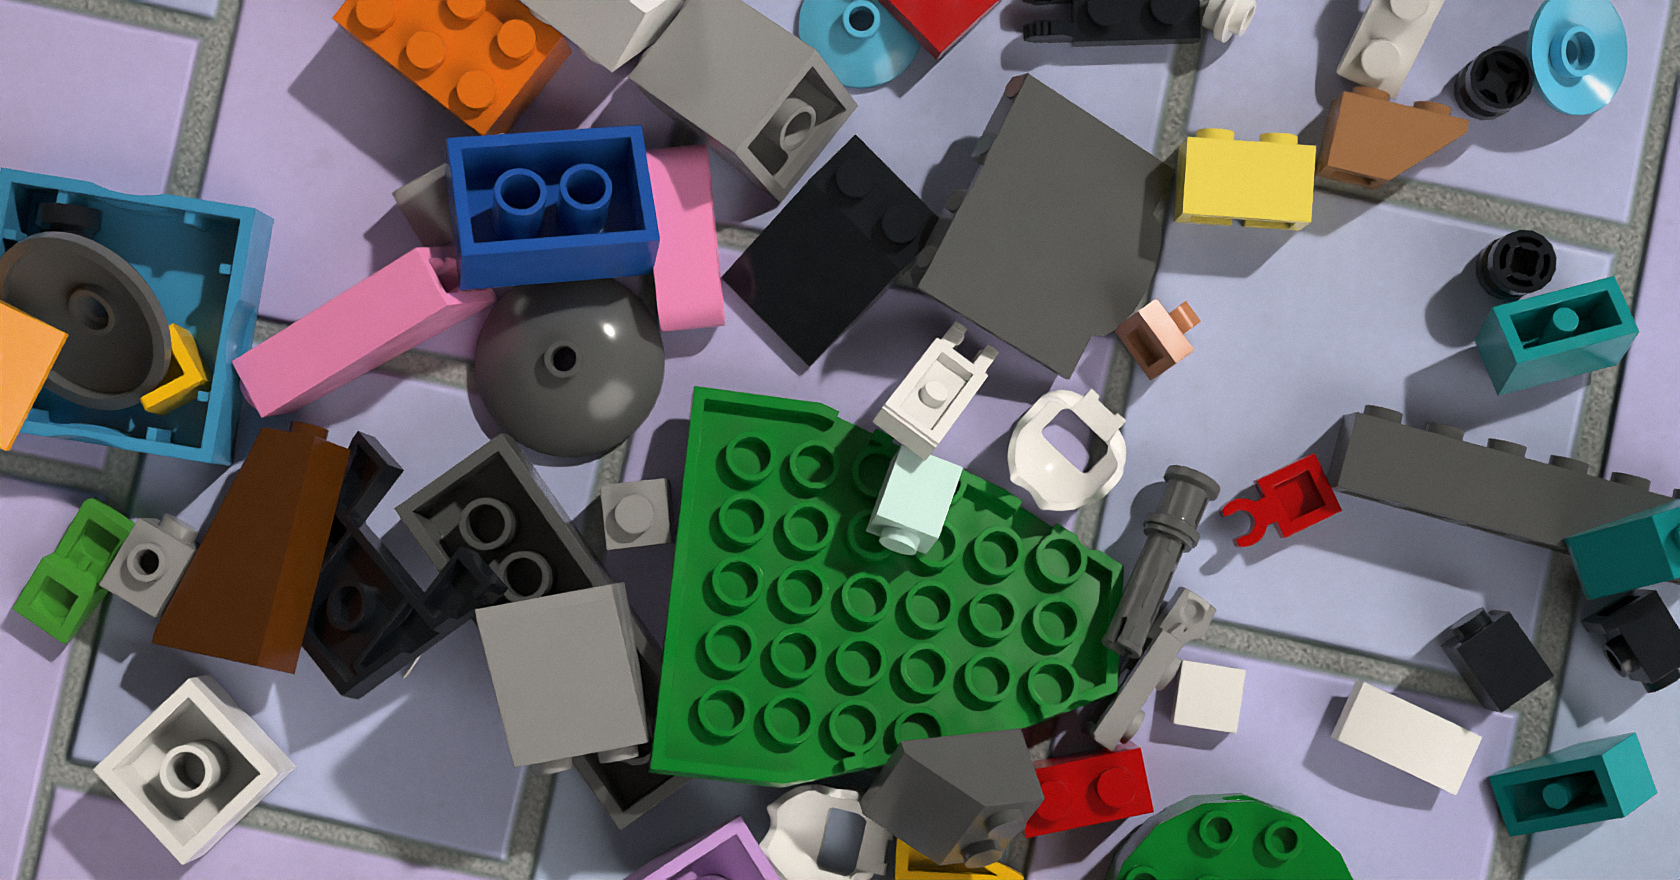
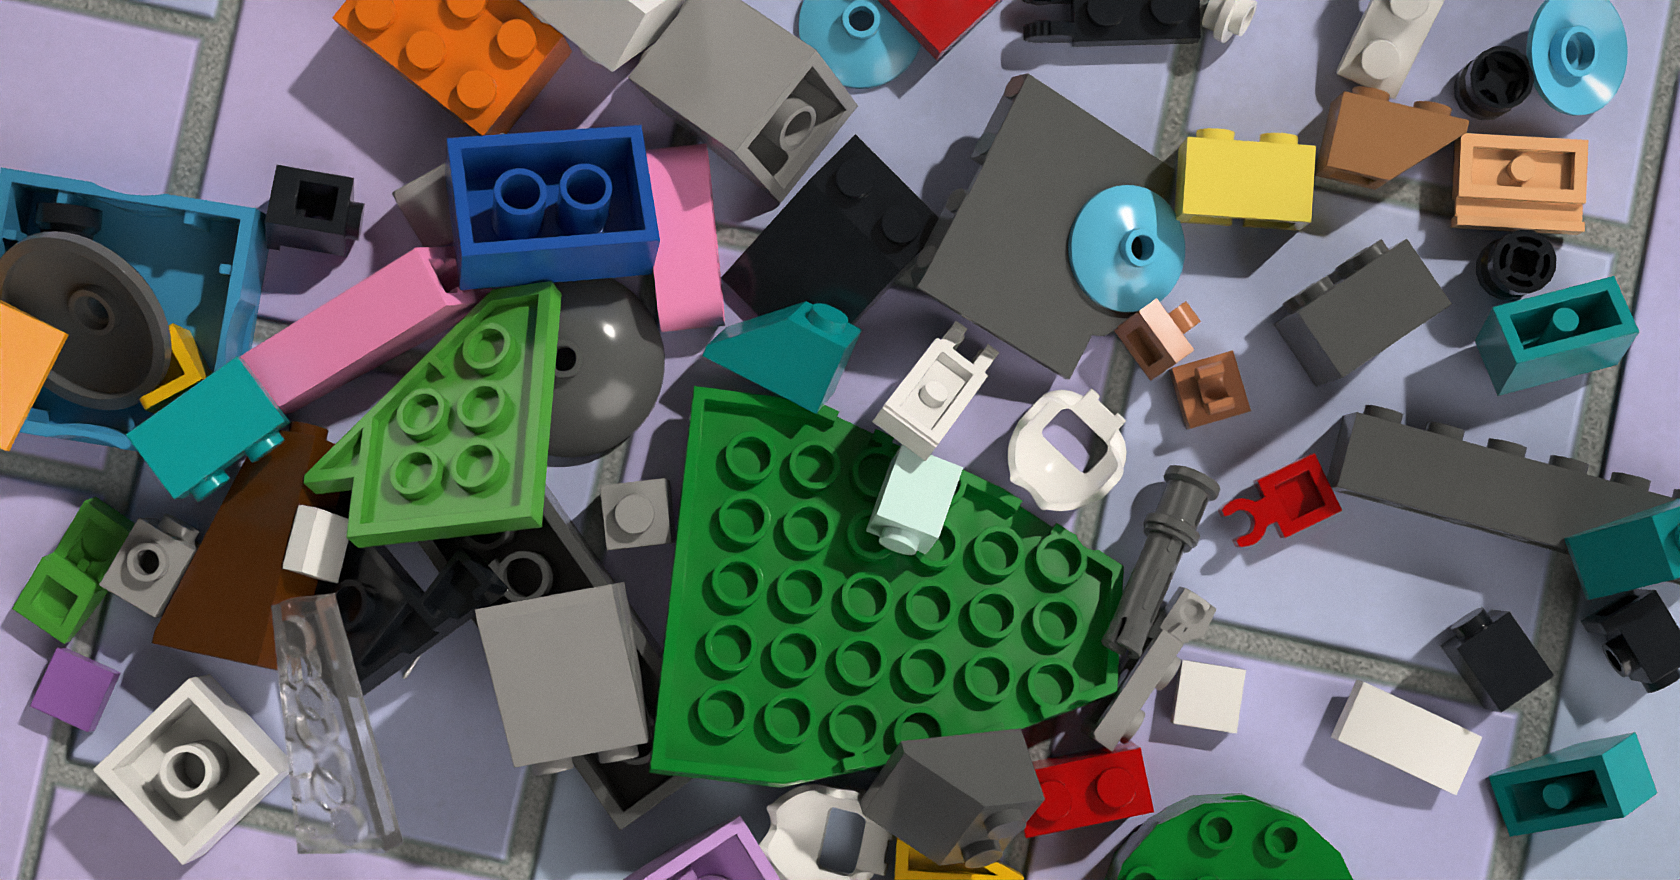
(75, 689): none -> medium lavender tile
(210, 430): none -> teal brick
(307, 193): none -> black brick
(316, 544): none -> white tile
(330, 744): none -> clear wing
(460, 434): none -> bright green wing
(790, 351): none -> teal slope
(1103, 253): none -> medium azure dish
(1209, 390): none -> nougat tile
(1366, 311): none -> dark grey brick
(1519, 183): none -> light nougat plate

